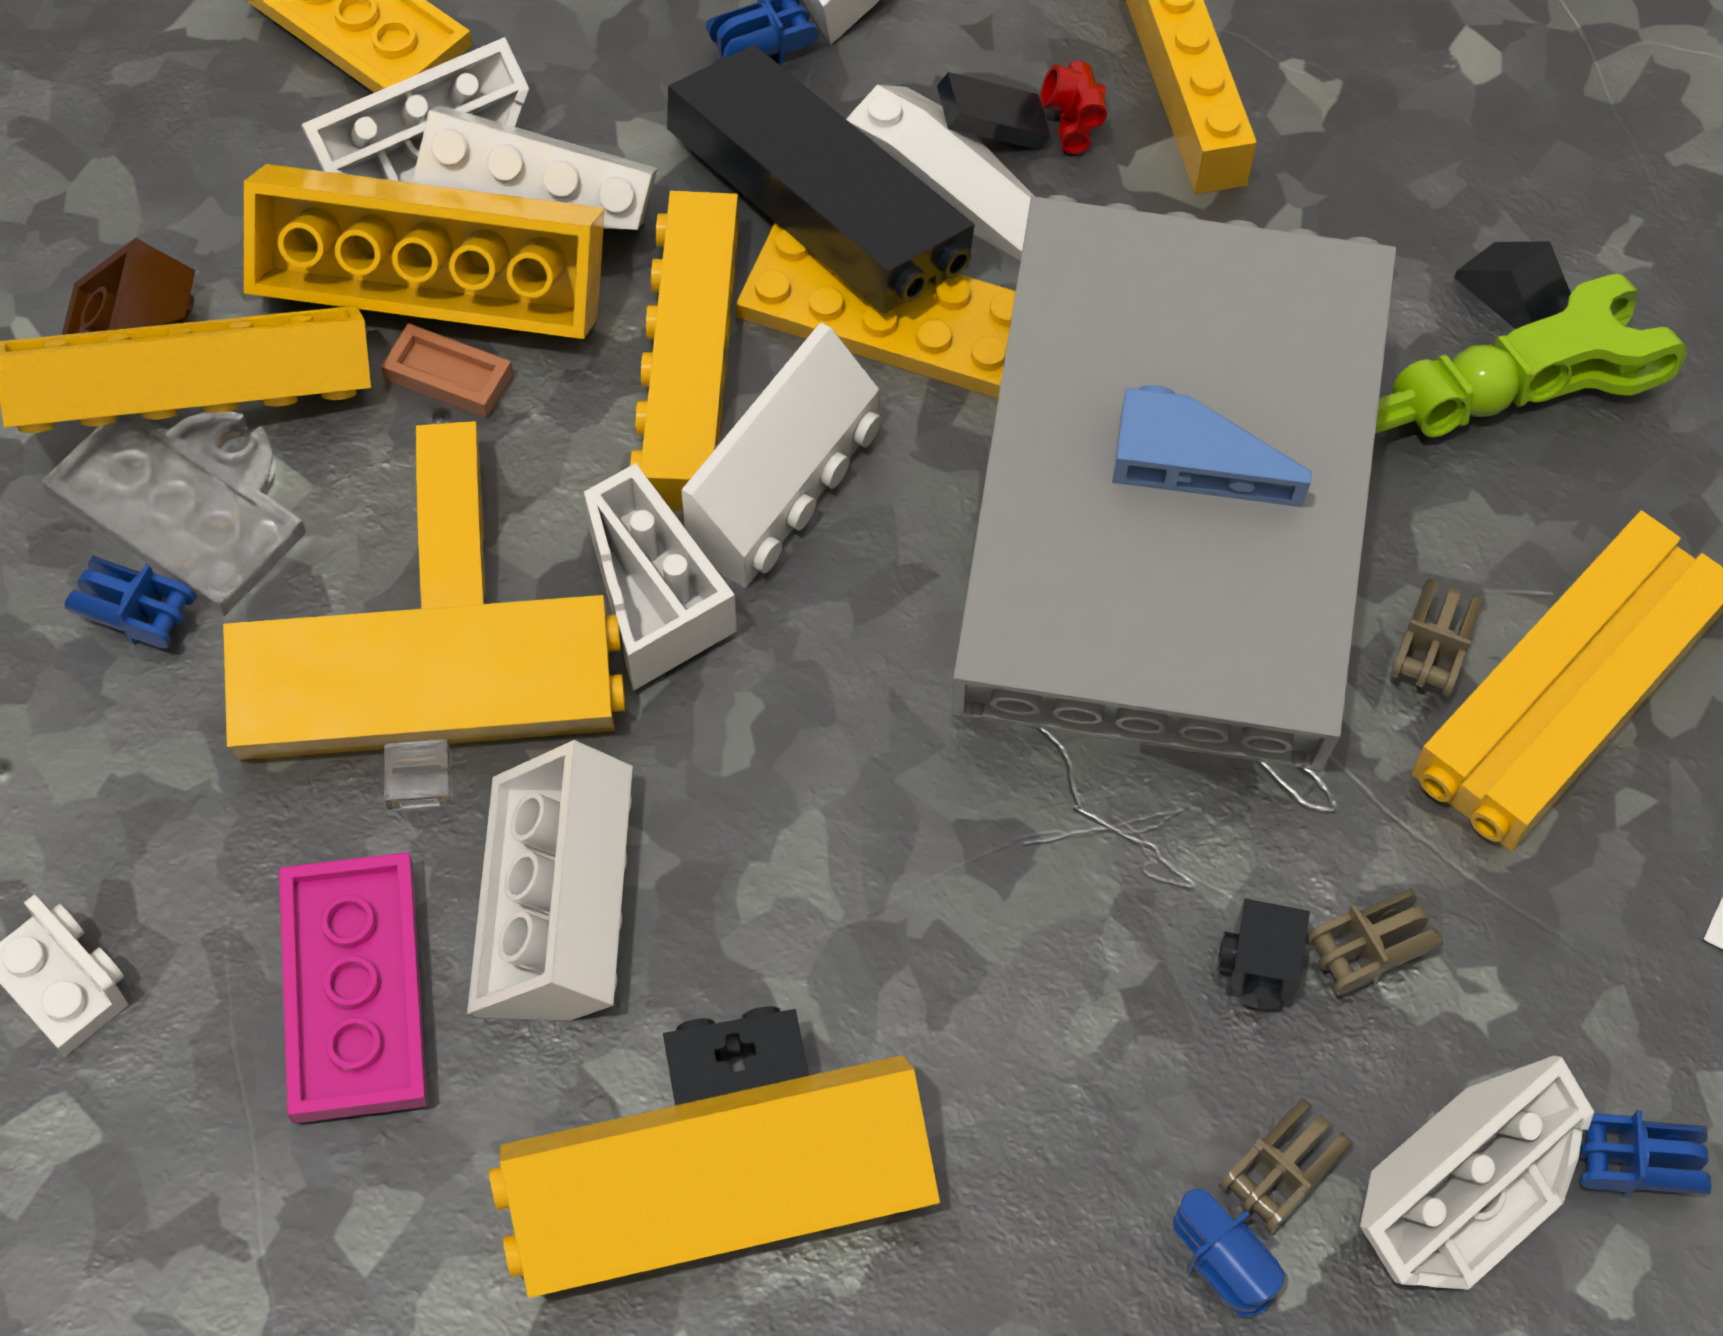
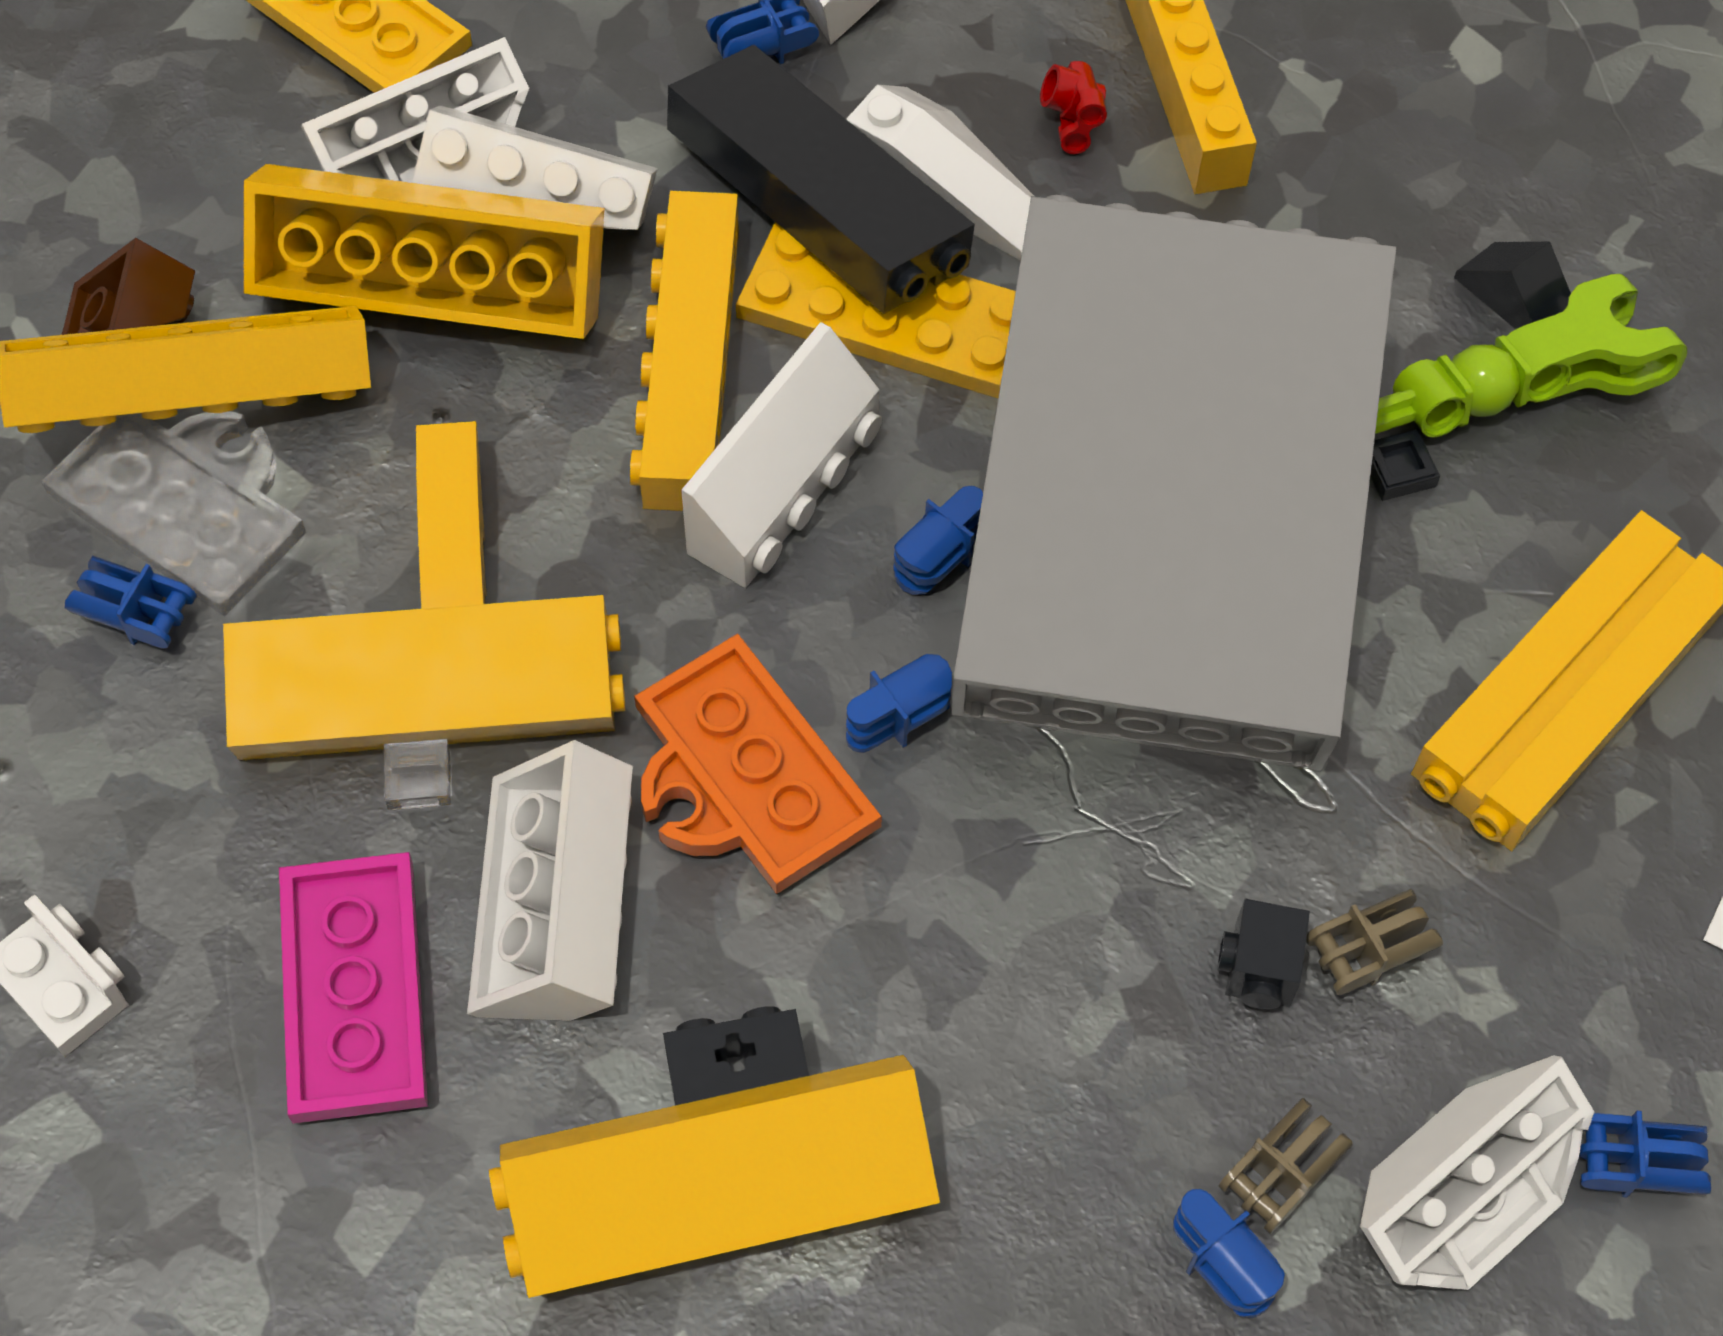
(447, 370): nougat tile -> none
(655, 577): white wedge -> none
(747, 769): none -> orange plate
(899, 703): none -> blue arm
(938, 542): none -> blue arm
(993, 111): black tile -> none
(1190, 448): medium blue slope -> none
(1402, 465): none -> black tile
(1433, 650): dark tan arm -> none

